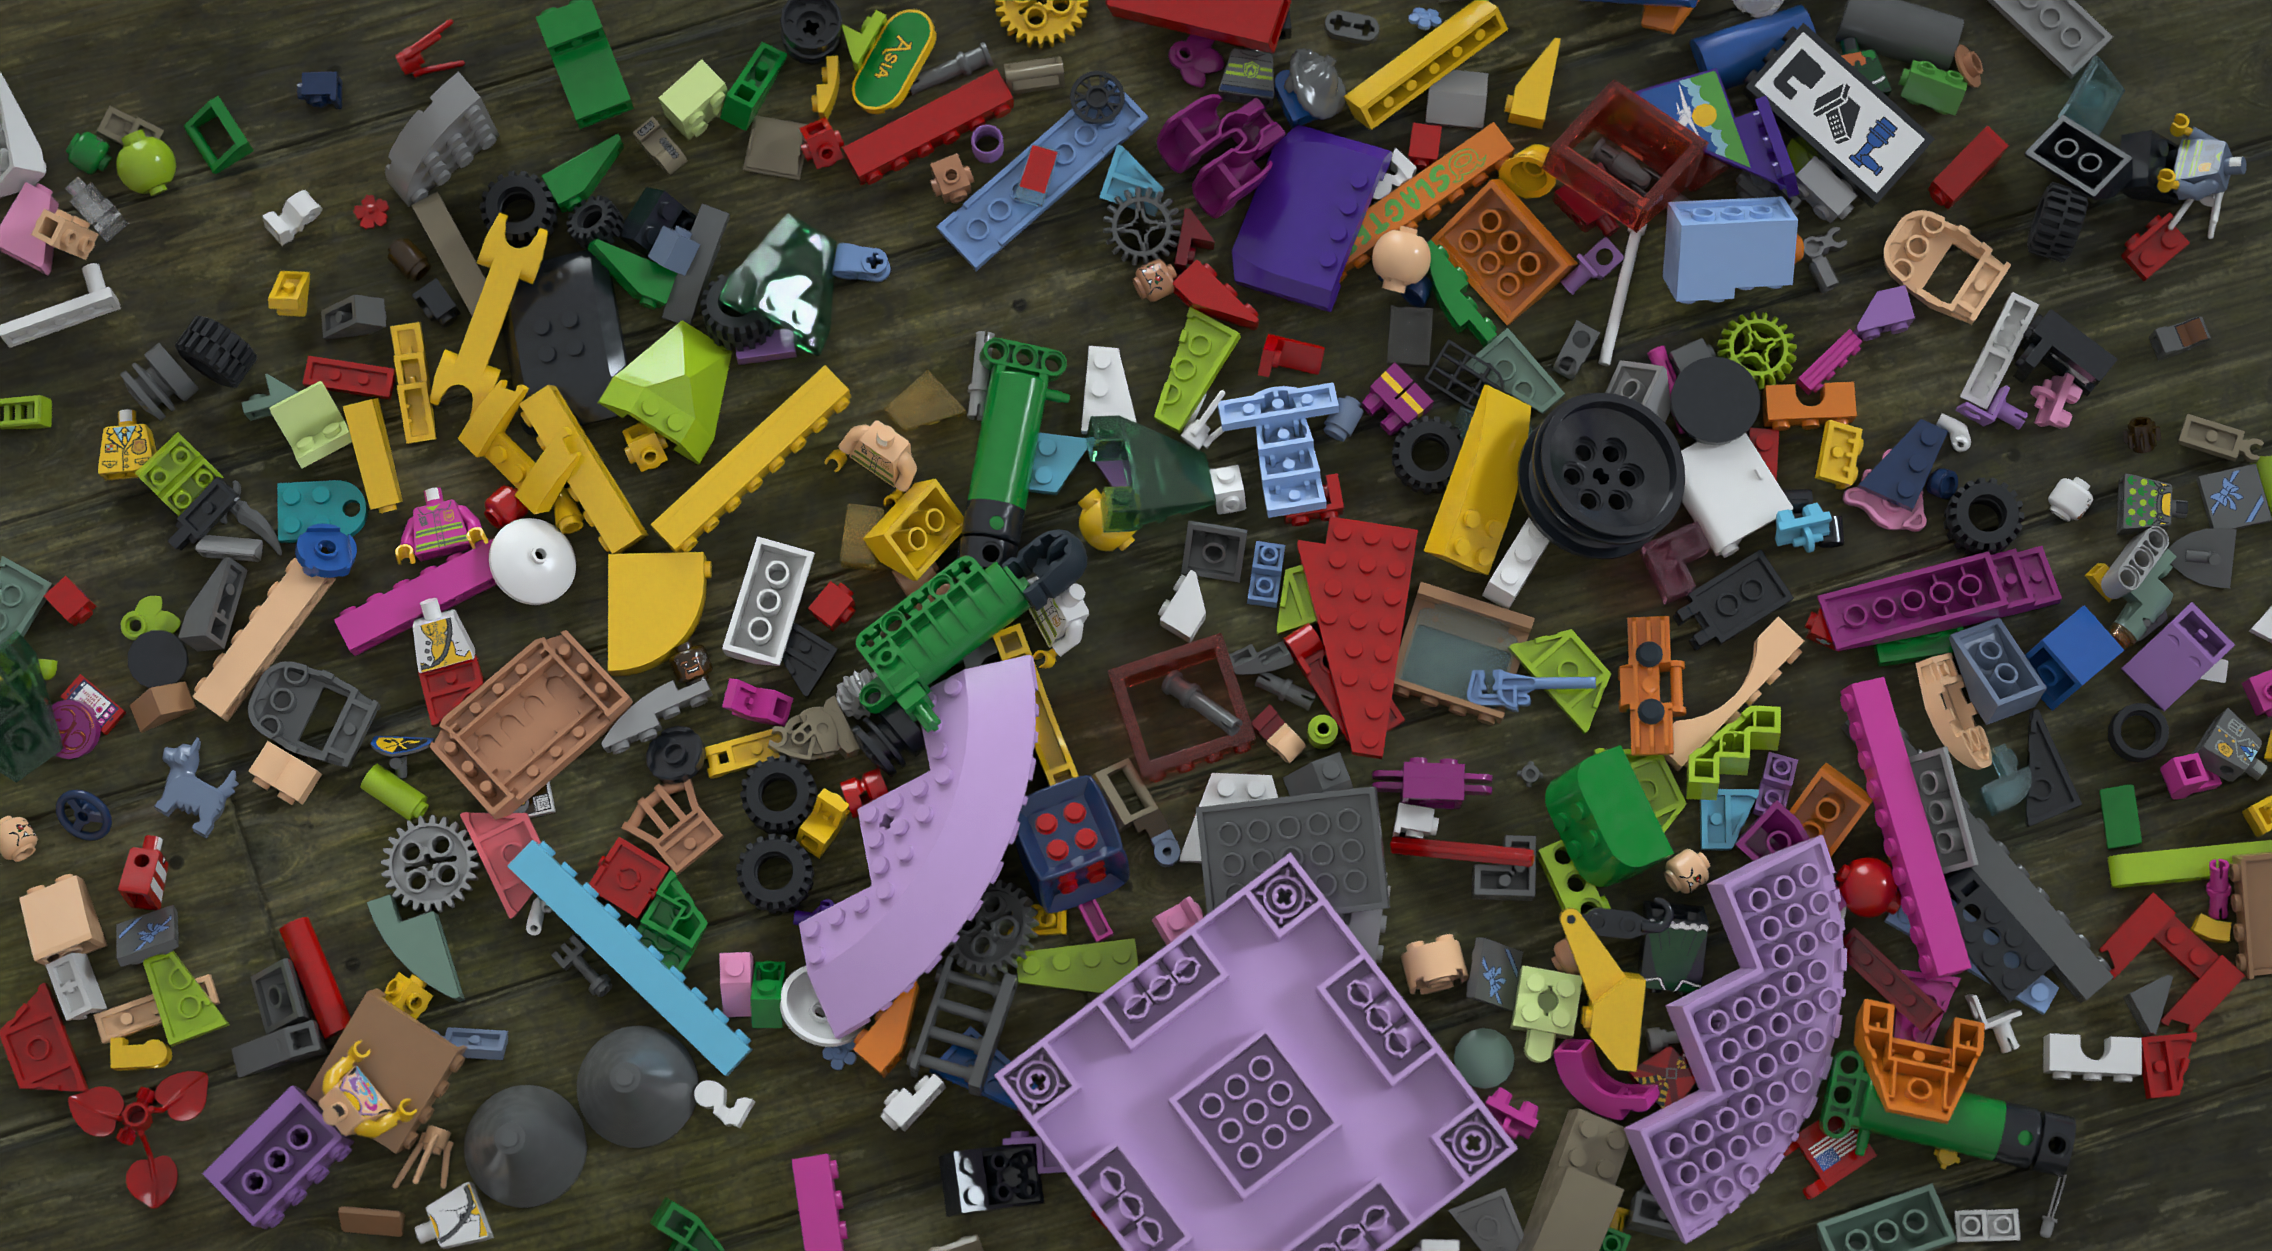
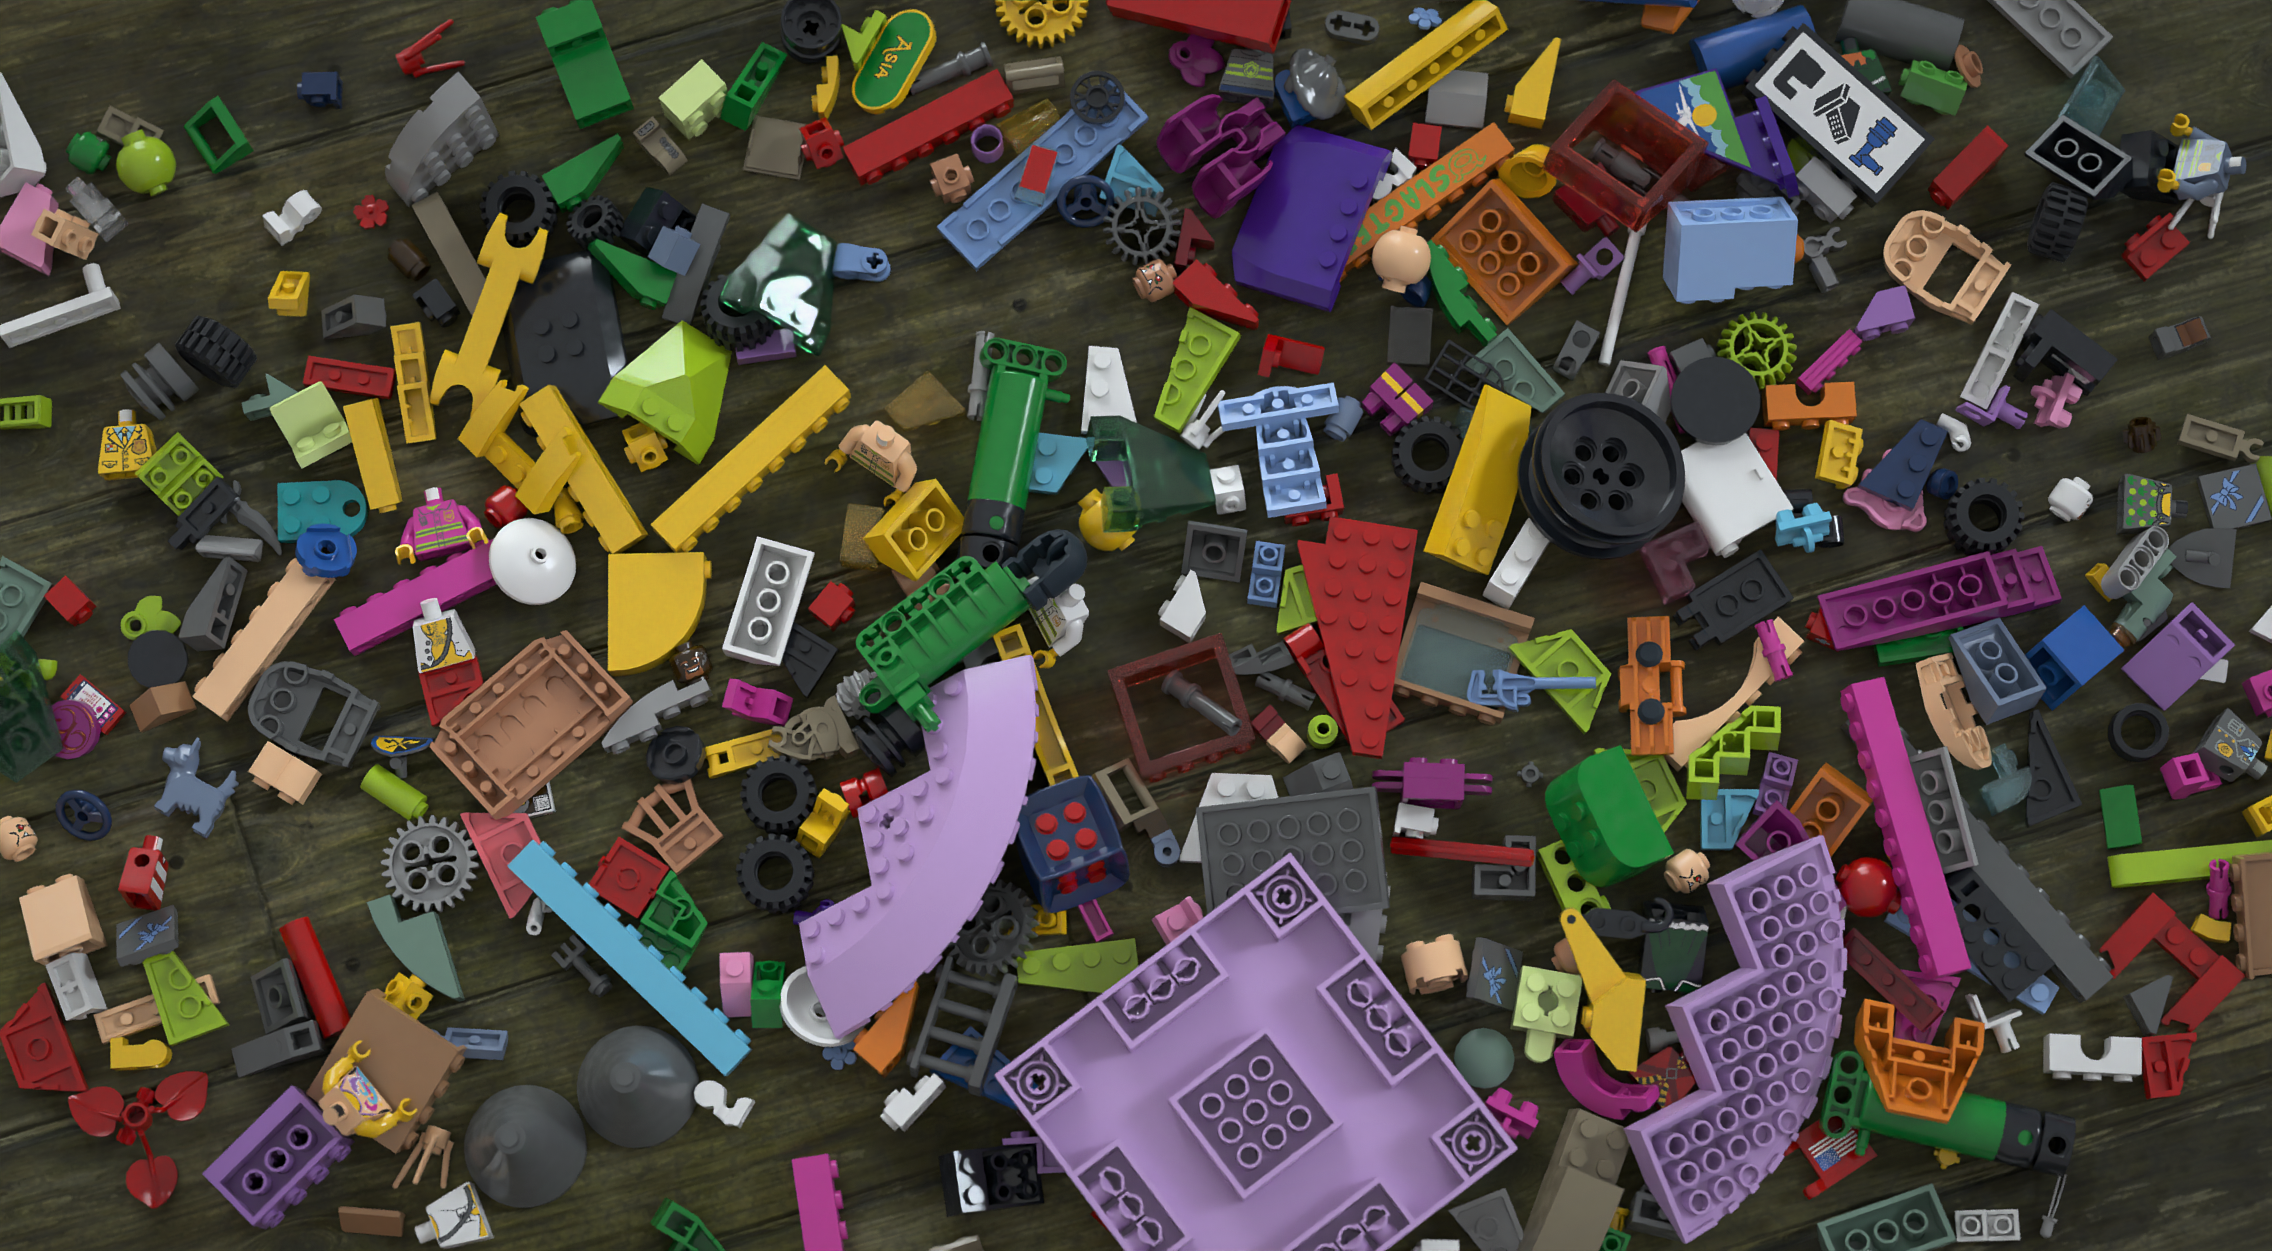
(1028, 125): none -> clear yellow wing
(1085, 188): none -> dark blue piece
(1773, 650): none -> dark pink pin

